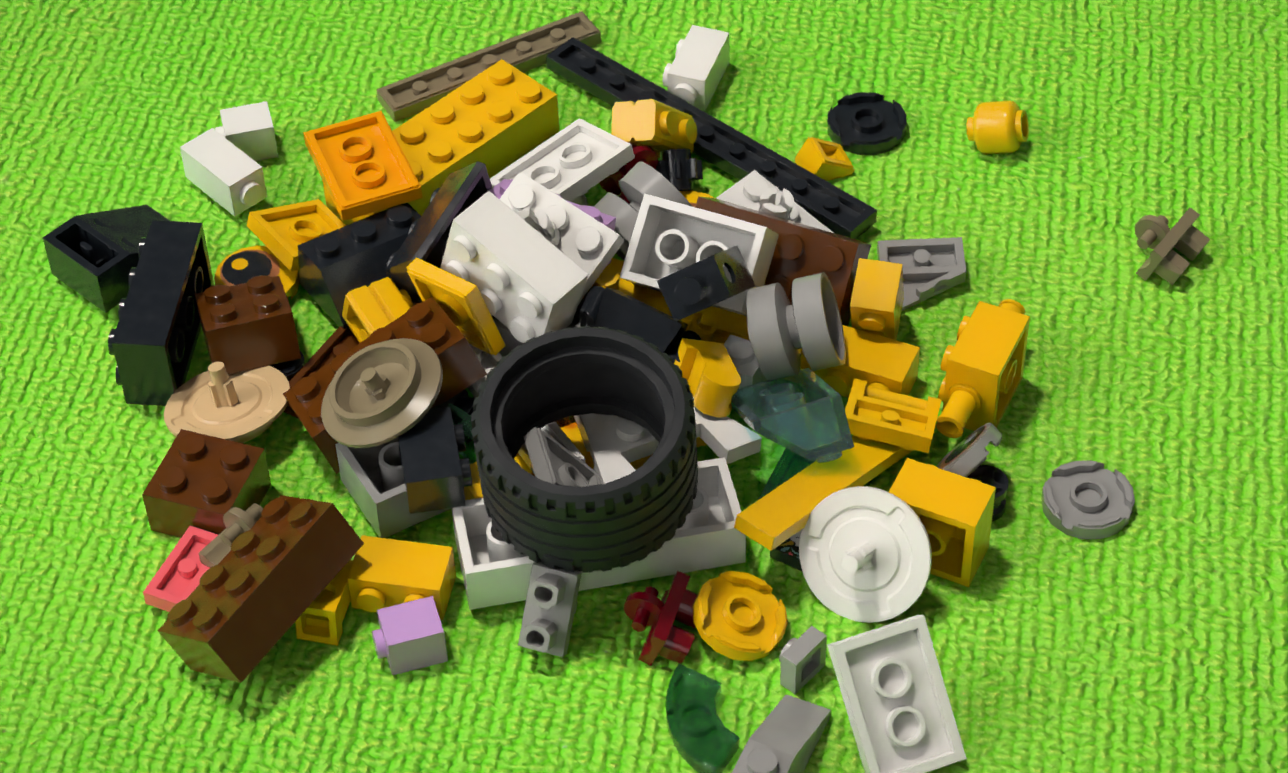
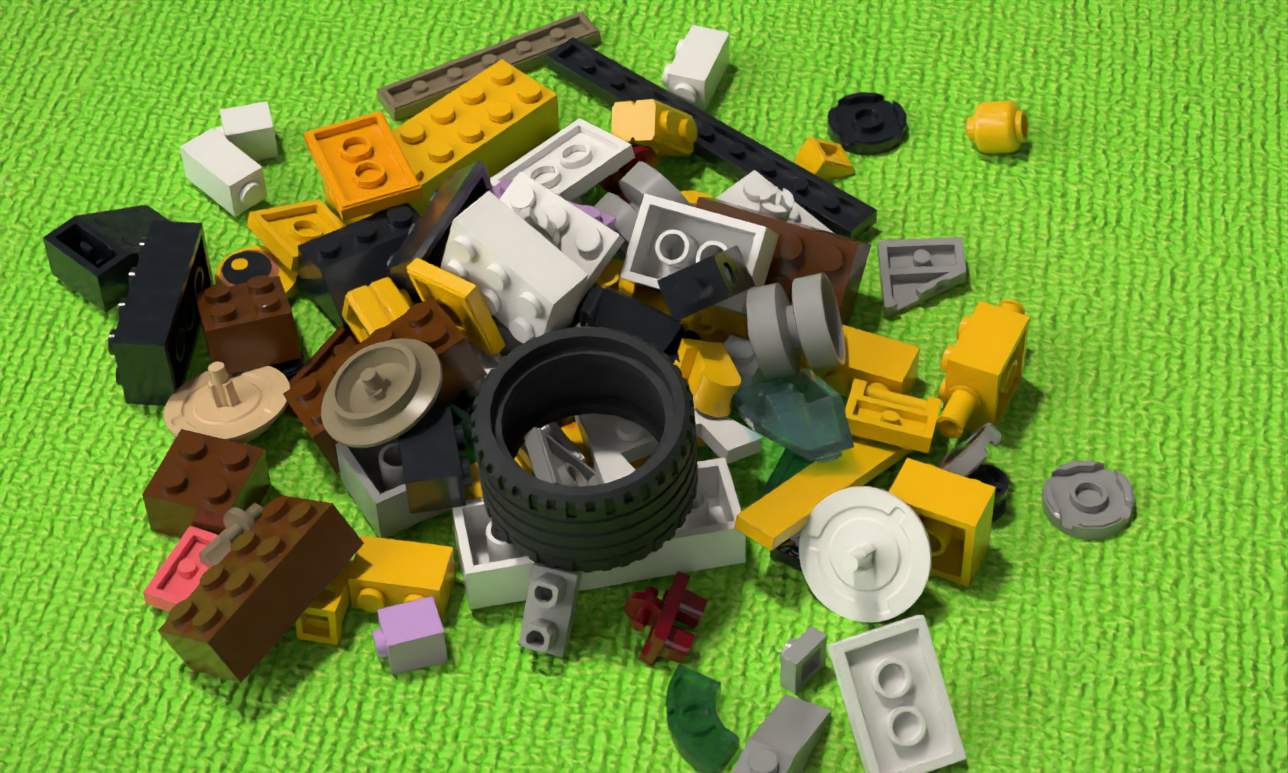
(680, 168): black gear -> none
(739, 616): yellow tile -> none
(877, 297): yellow brick -> none
(1156, 235): dark tan hips -> none

